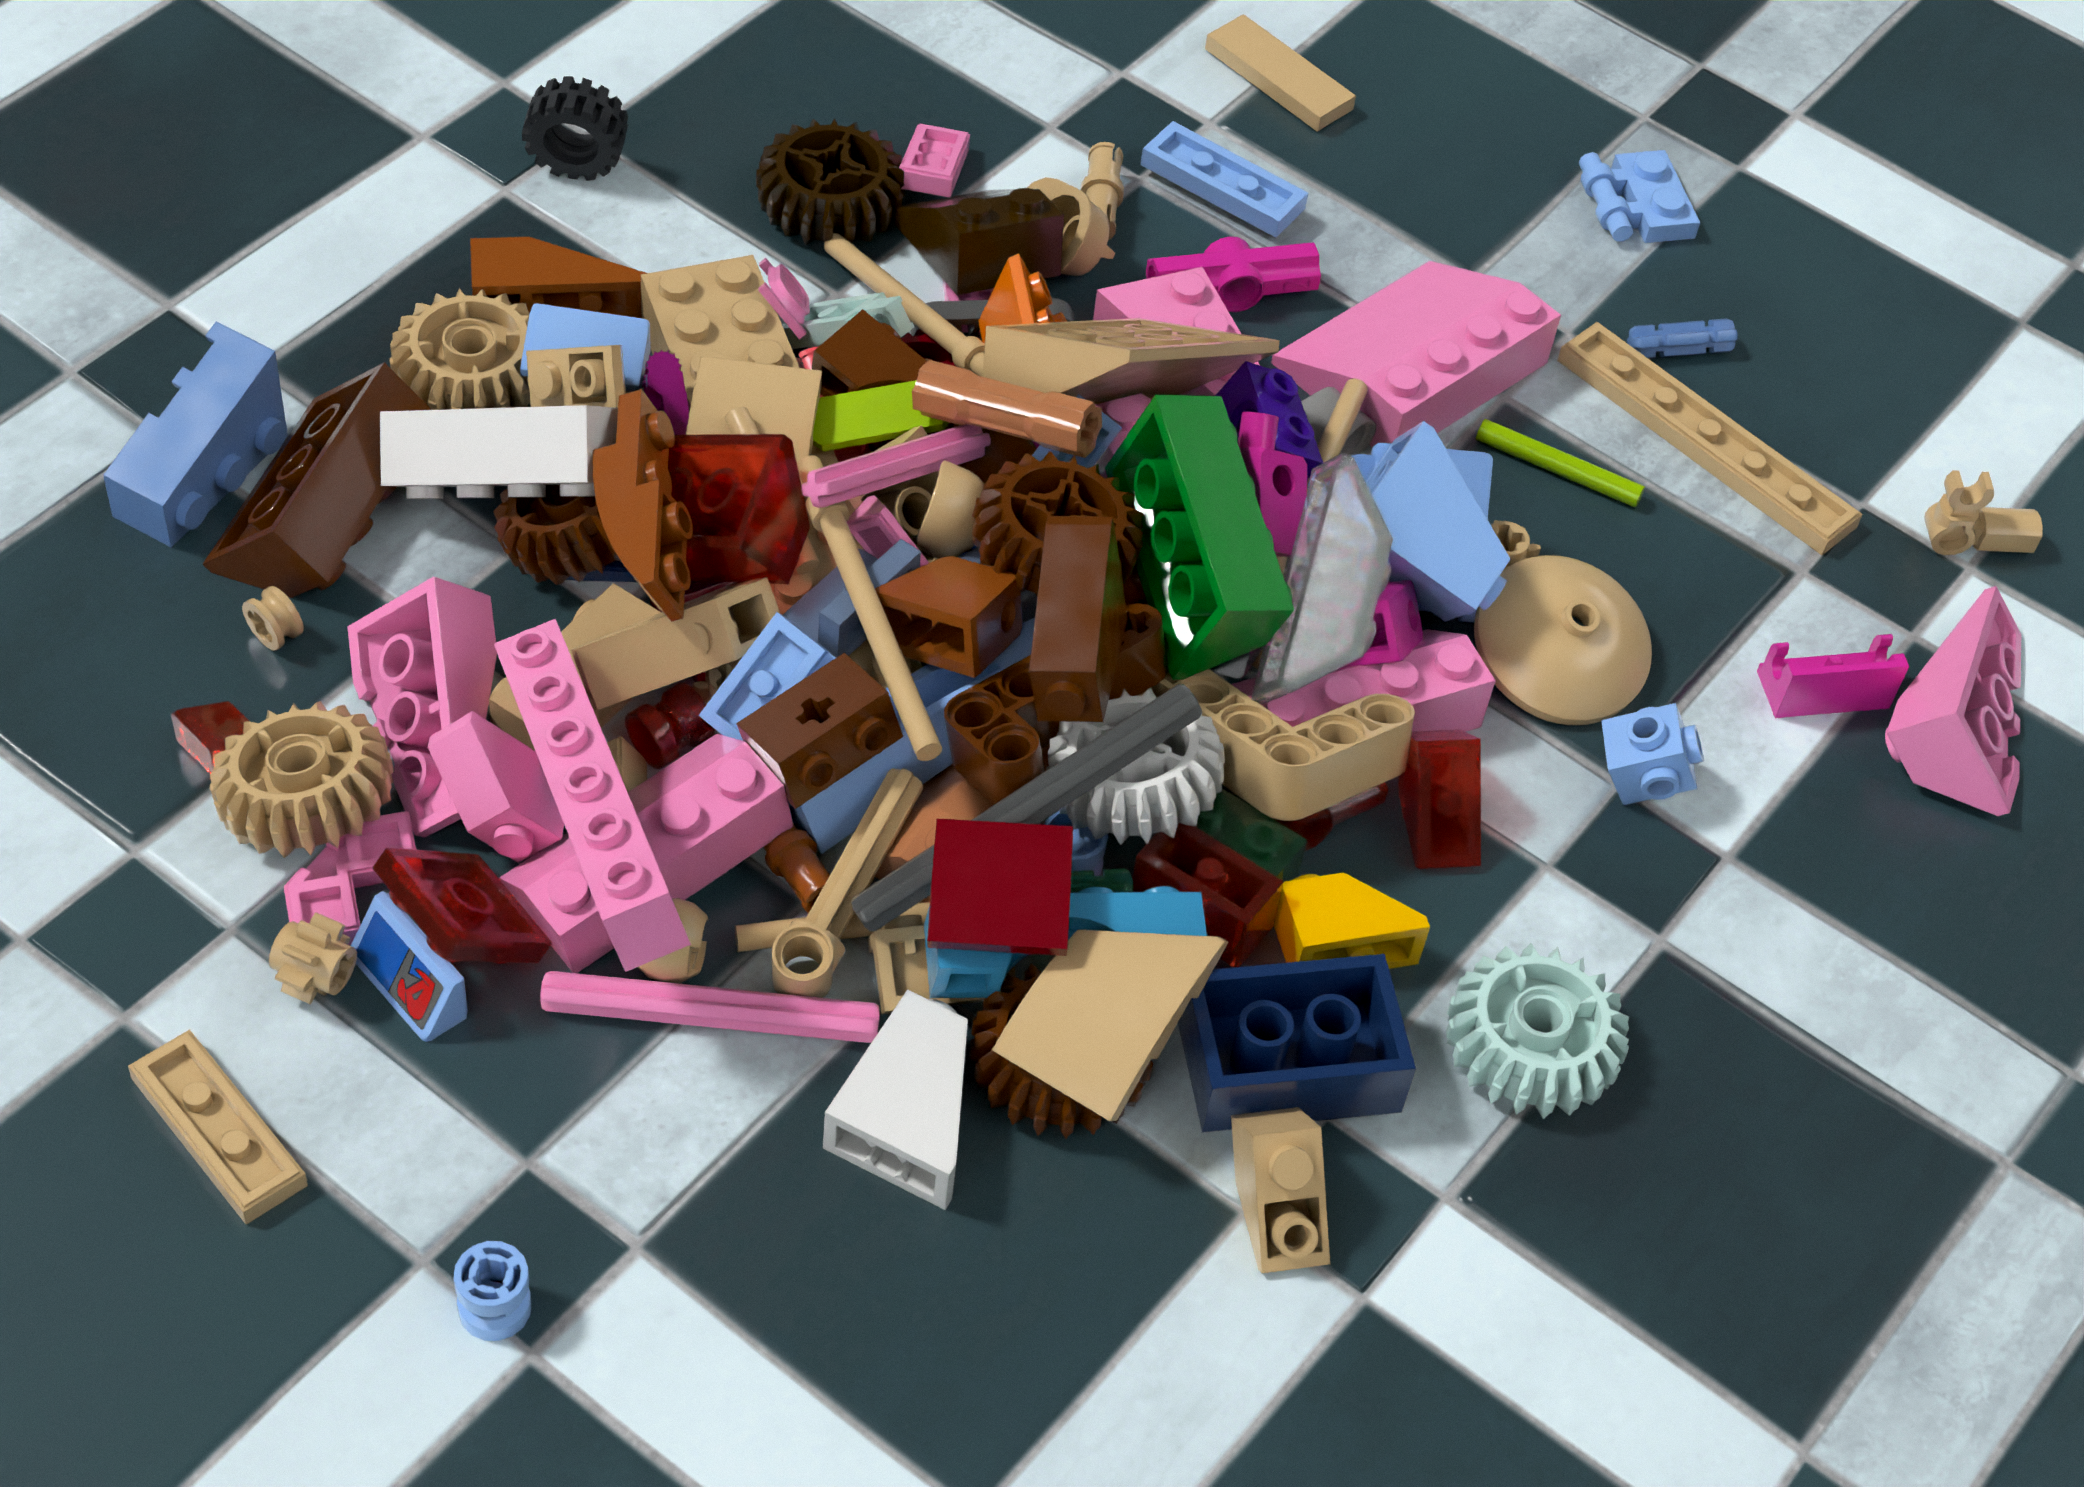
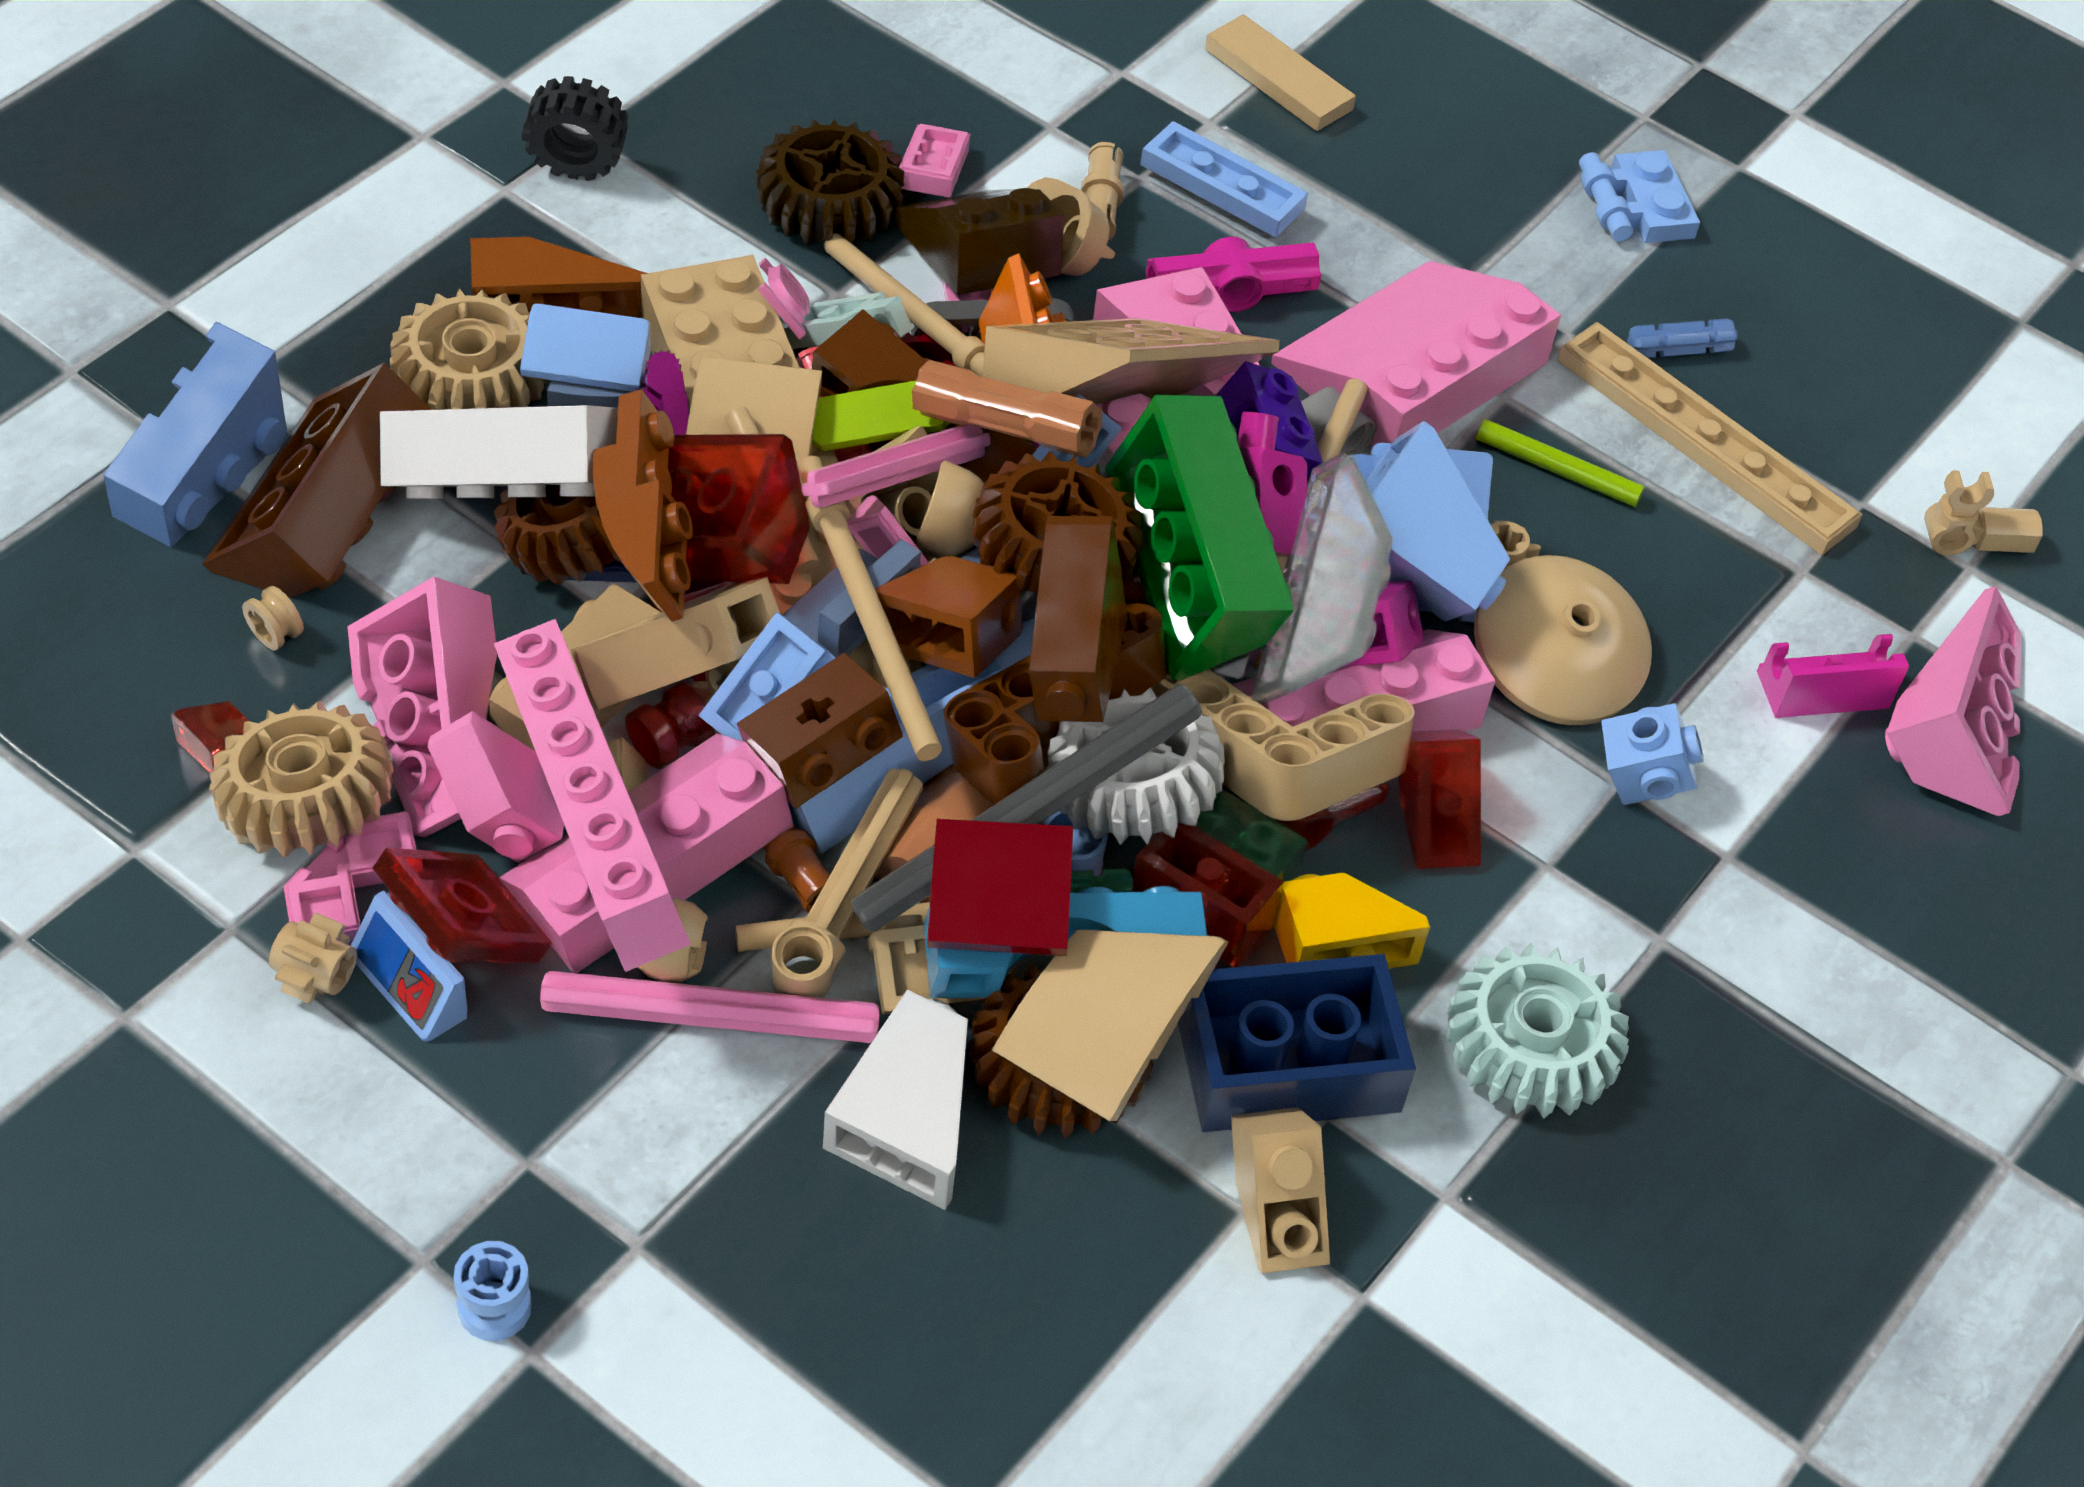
(218, 1126): tan tile -> none
(576, 376): tan slope -> none

